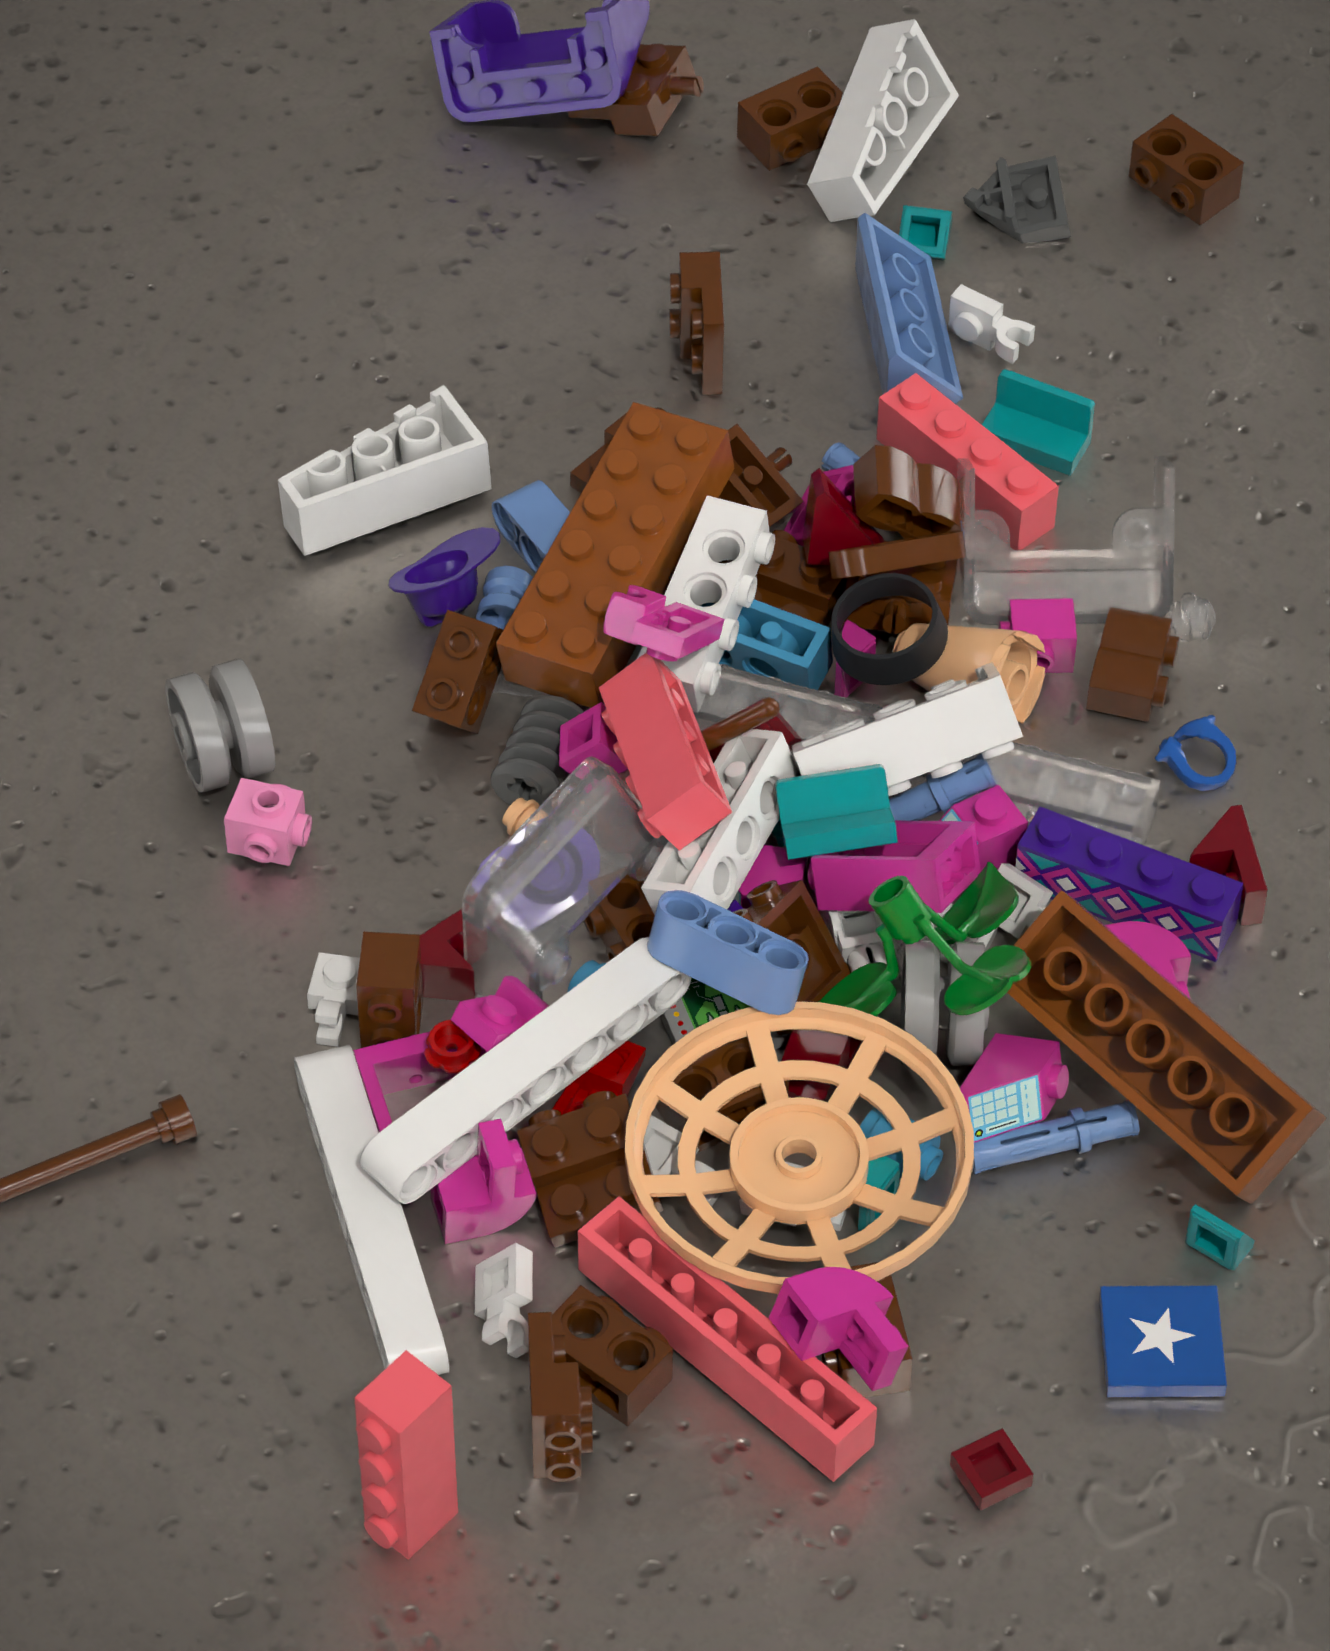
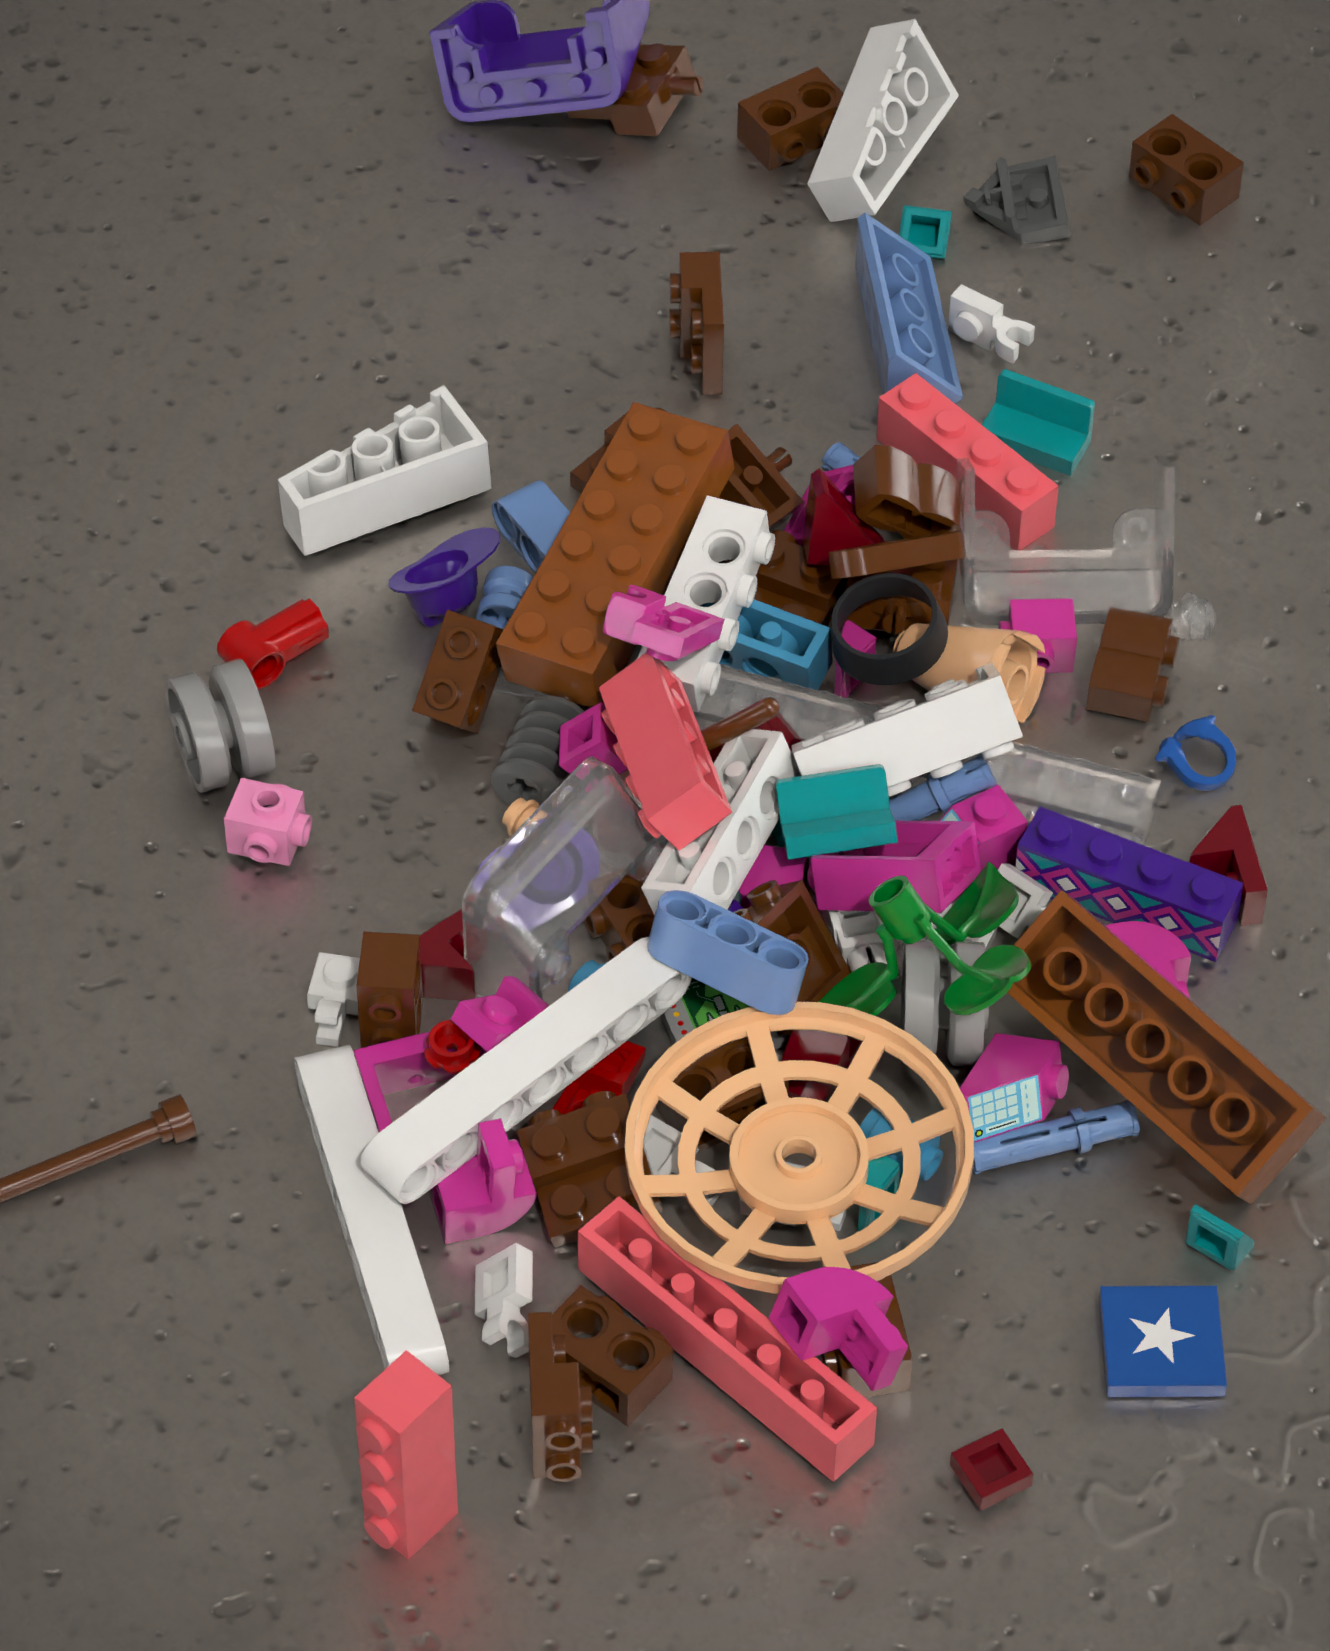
(274, 641): none -> red piece

